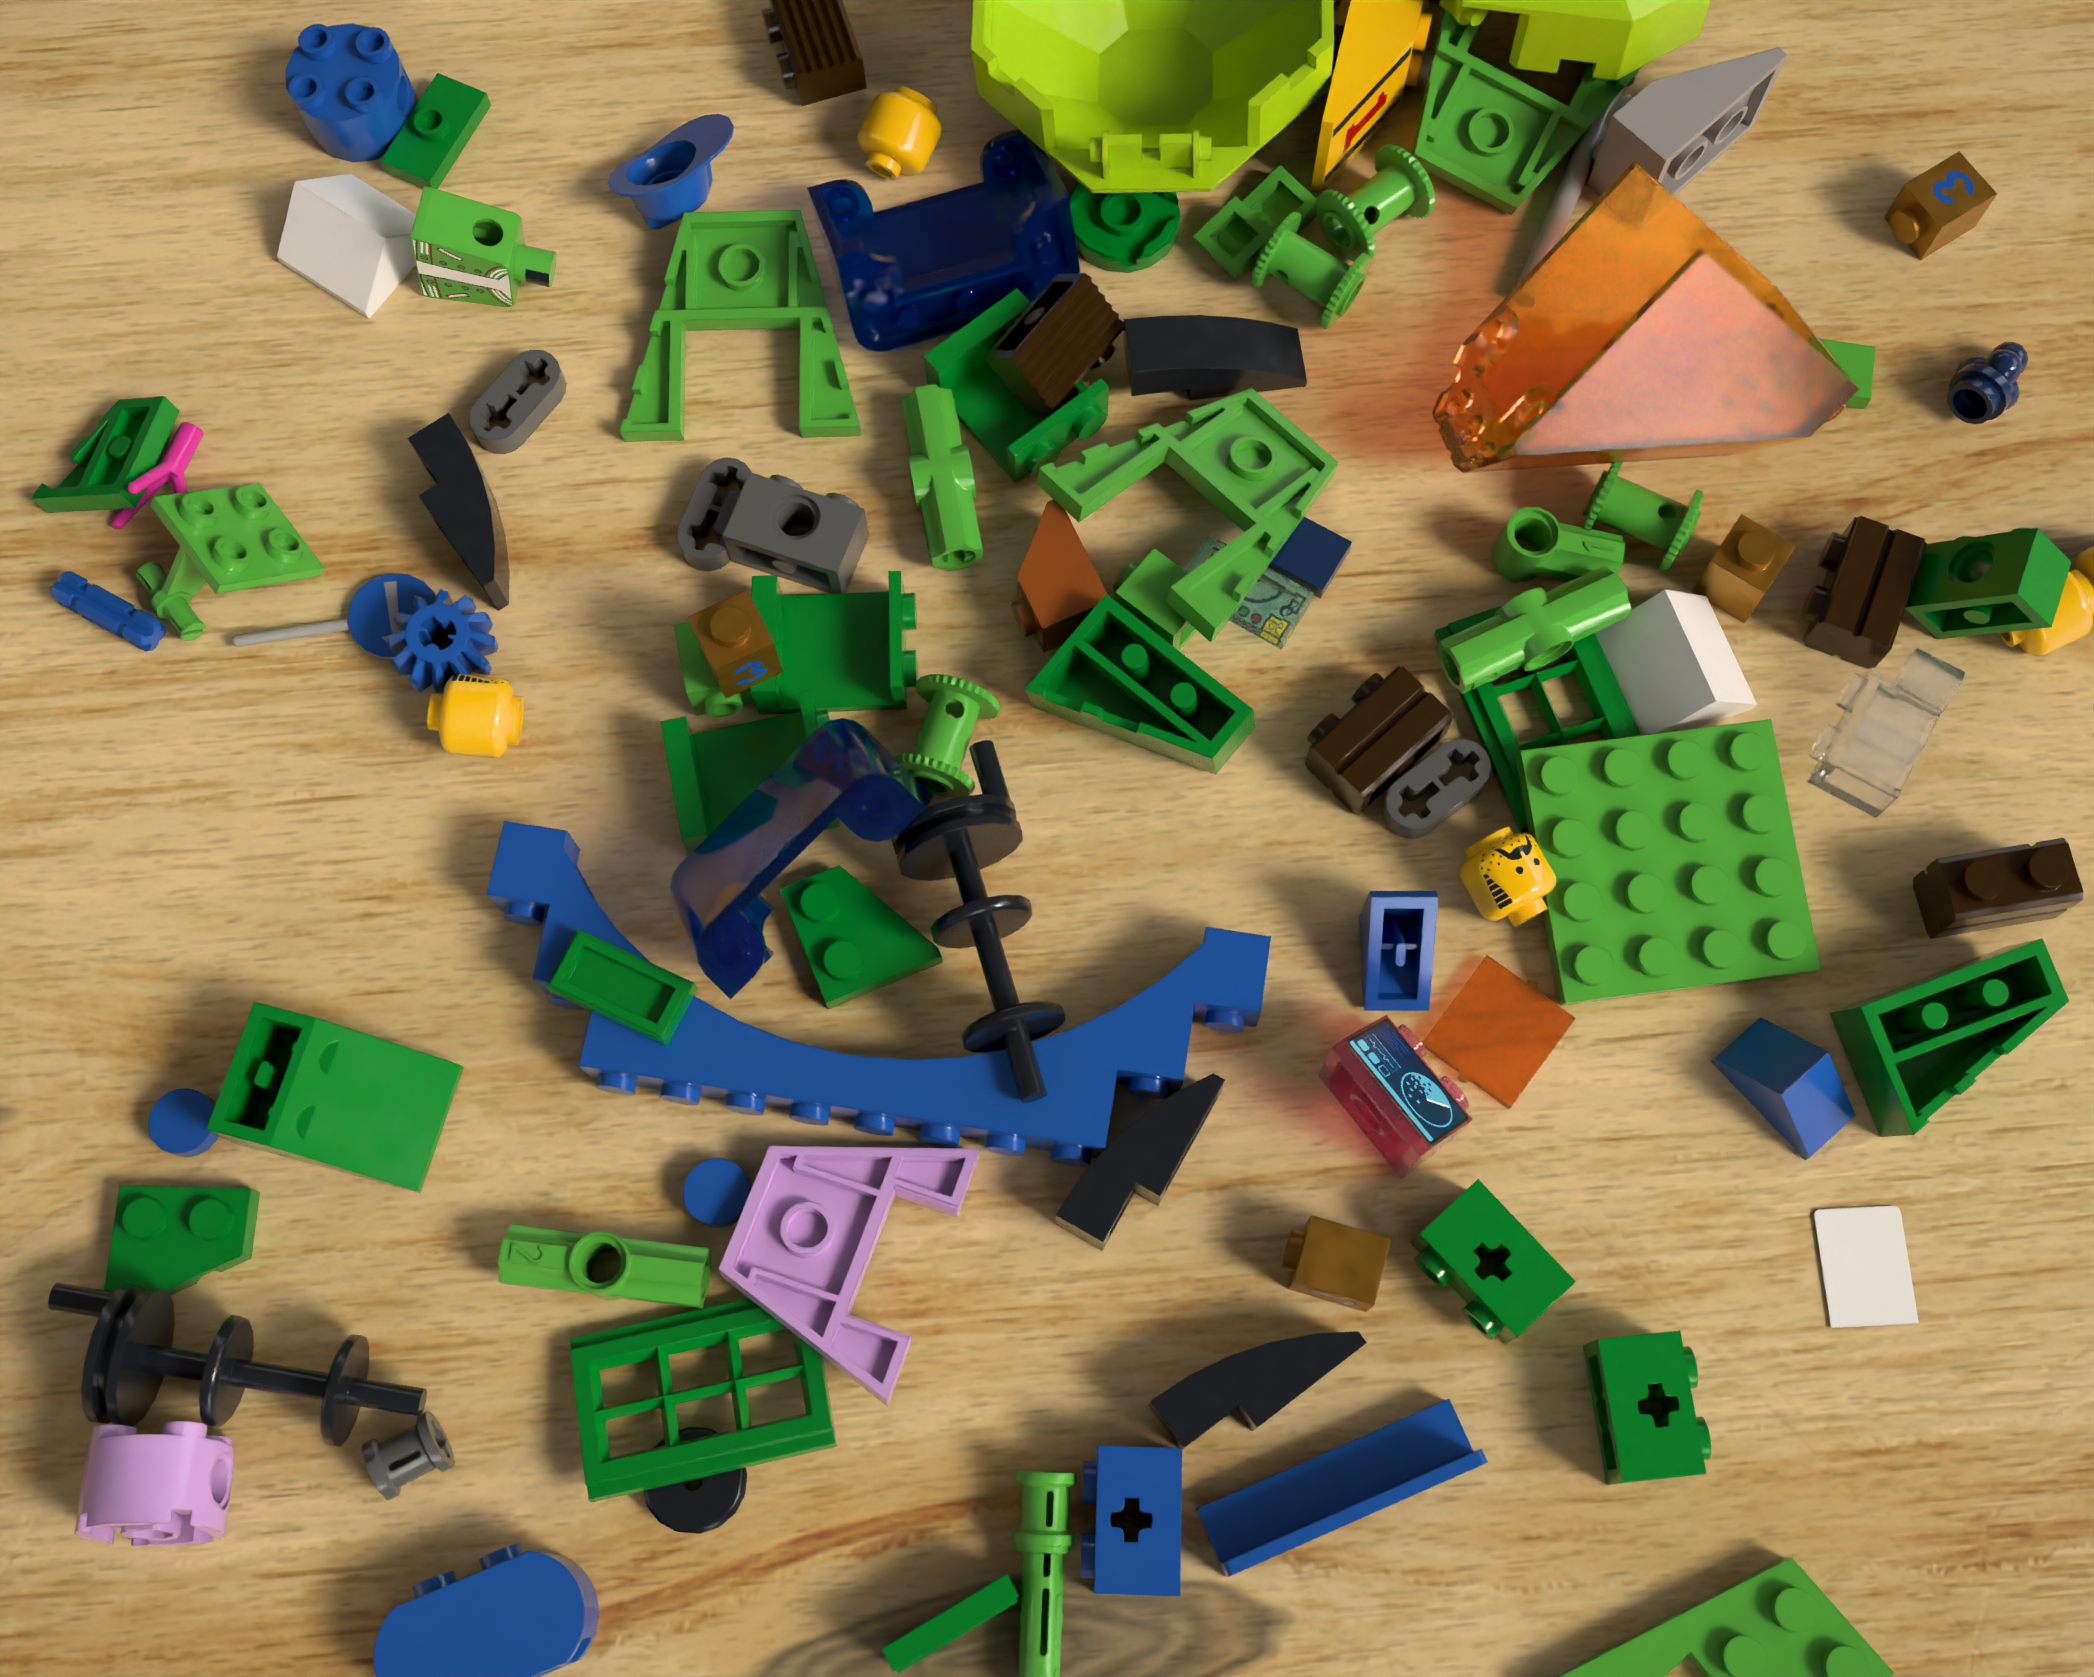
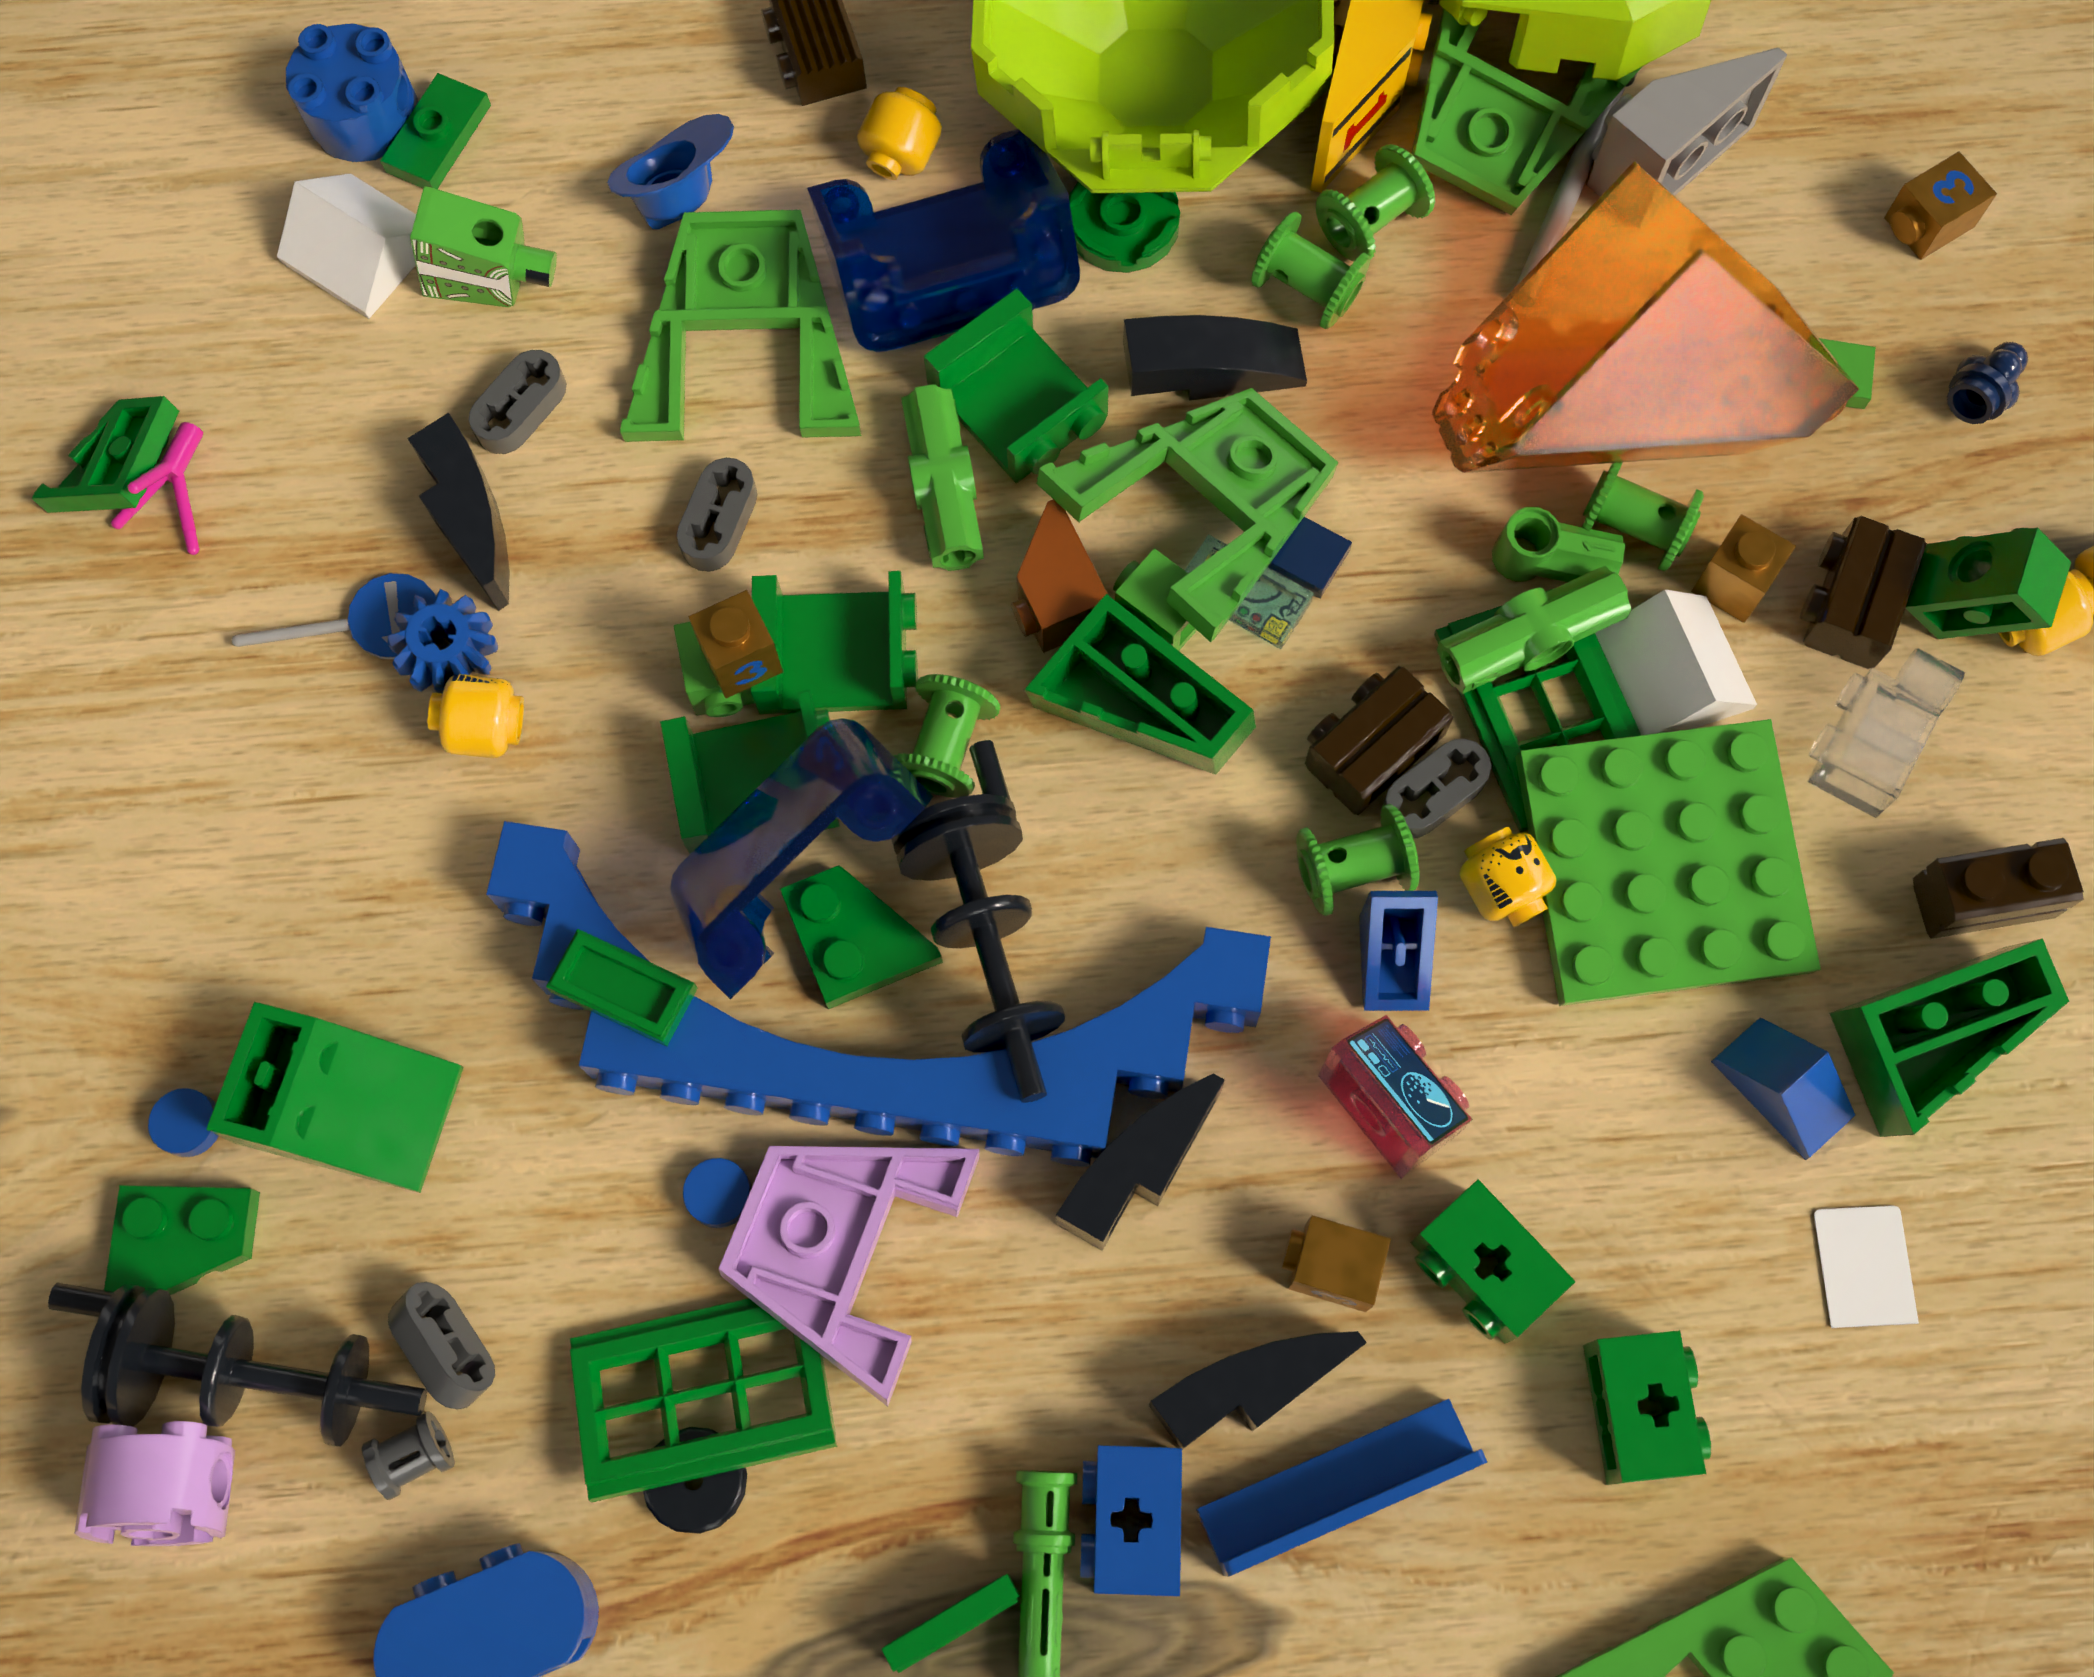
(108, 611): blue axle -> none
(229, 540): bright green plate -> none
(441, 1345): none -> dark grey beam
(565, 1260): bright green piece -> none
(820, 558): dark grey brick -> none
(1056, 343): dark brown brick -> none
(1242, 227): bright green slope -> none
(1358, 859): none -> bright green hose
(1498, 1031): clear orange piece -> none

